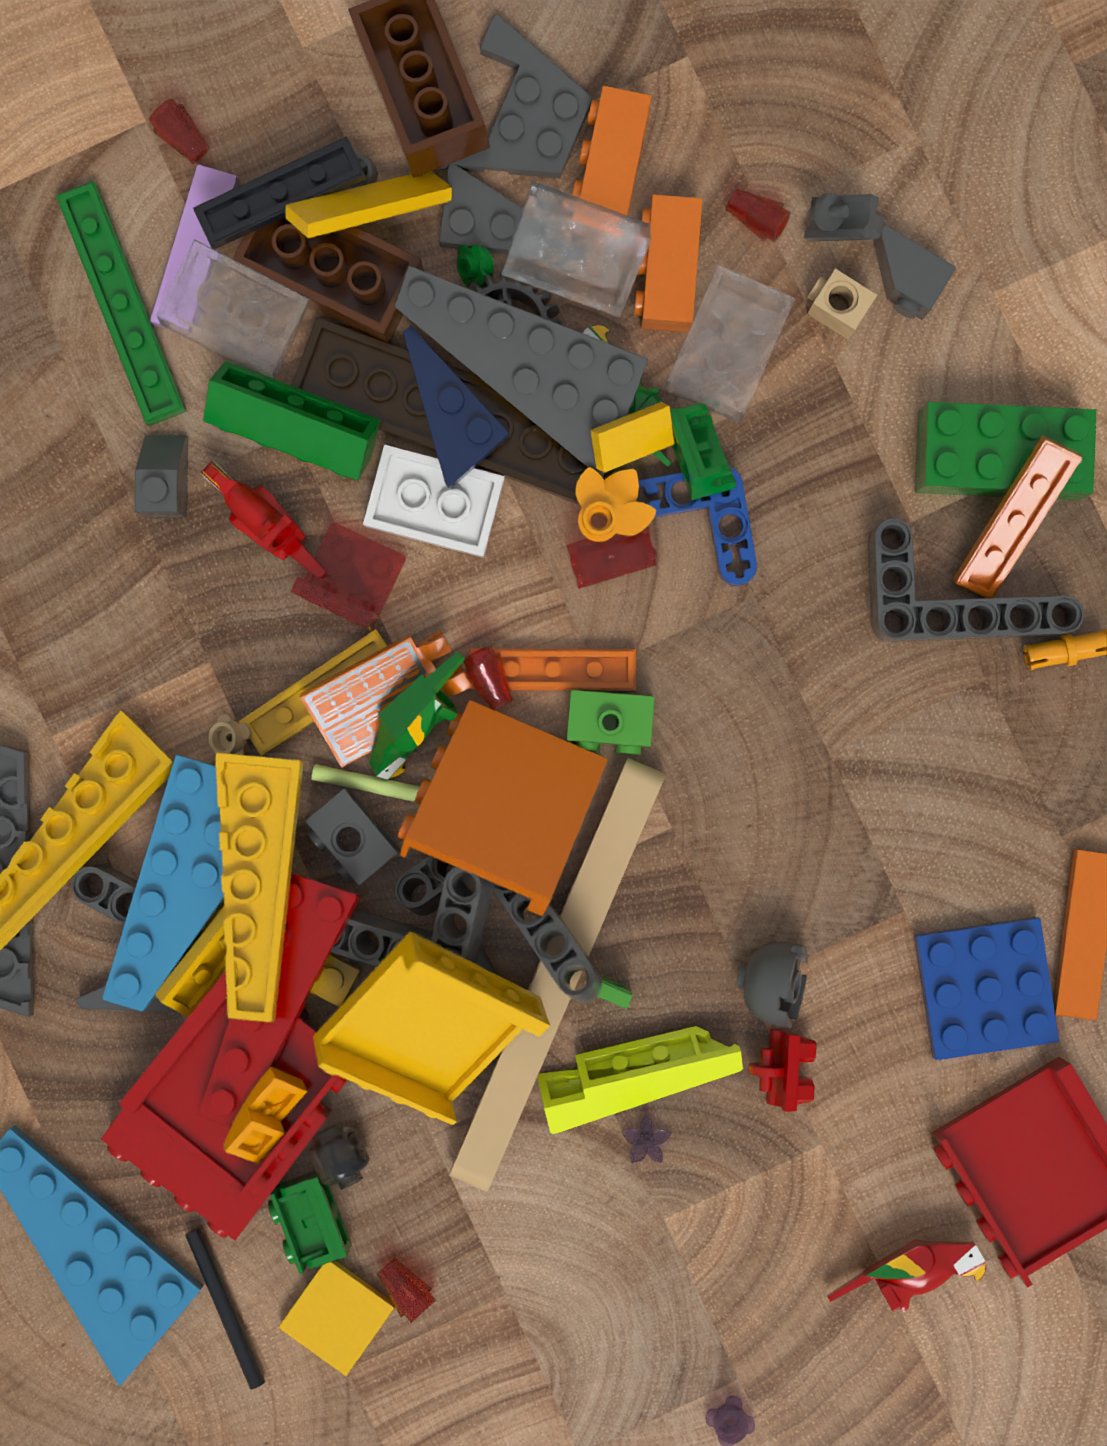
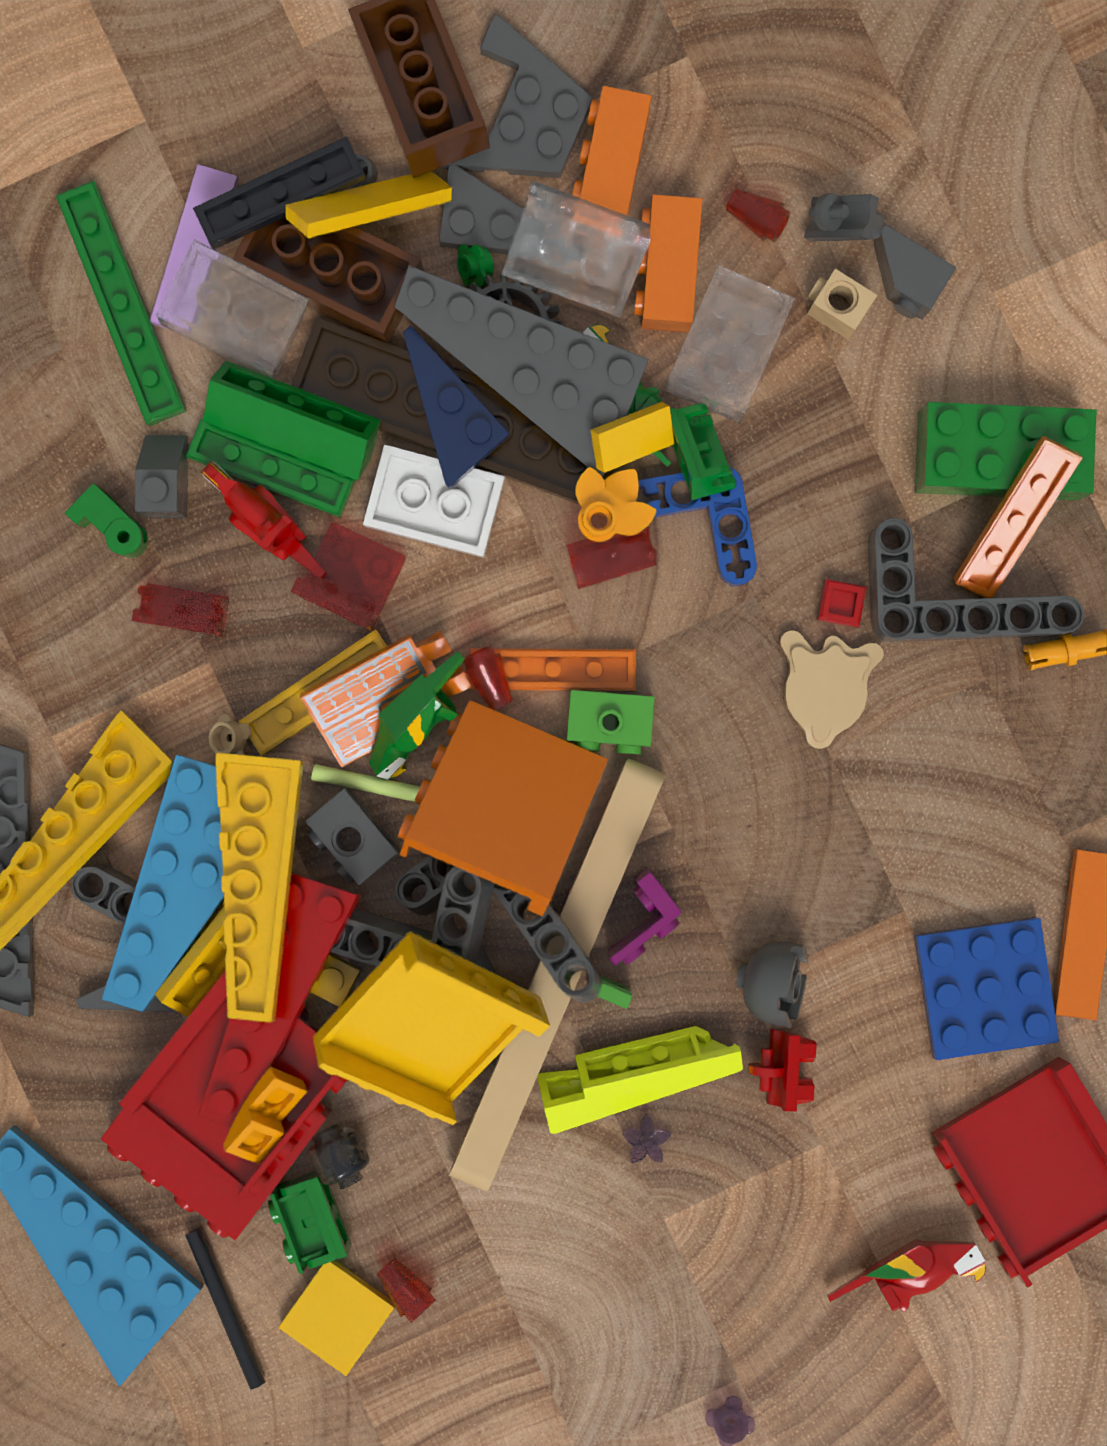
(120, 529): none -> green leg
(178, 130): clear red cone -> none
(181, 610): none -> clear red hinge
(271, 469): none -> green tile
(660, 923): none -> magenta bracket
(826, 686): none -> tan tile
(841, 603): none -> red tile

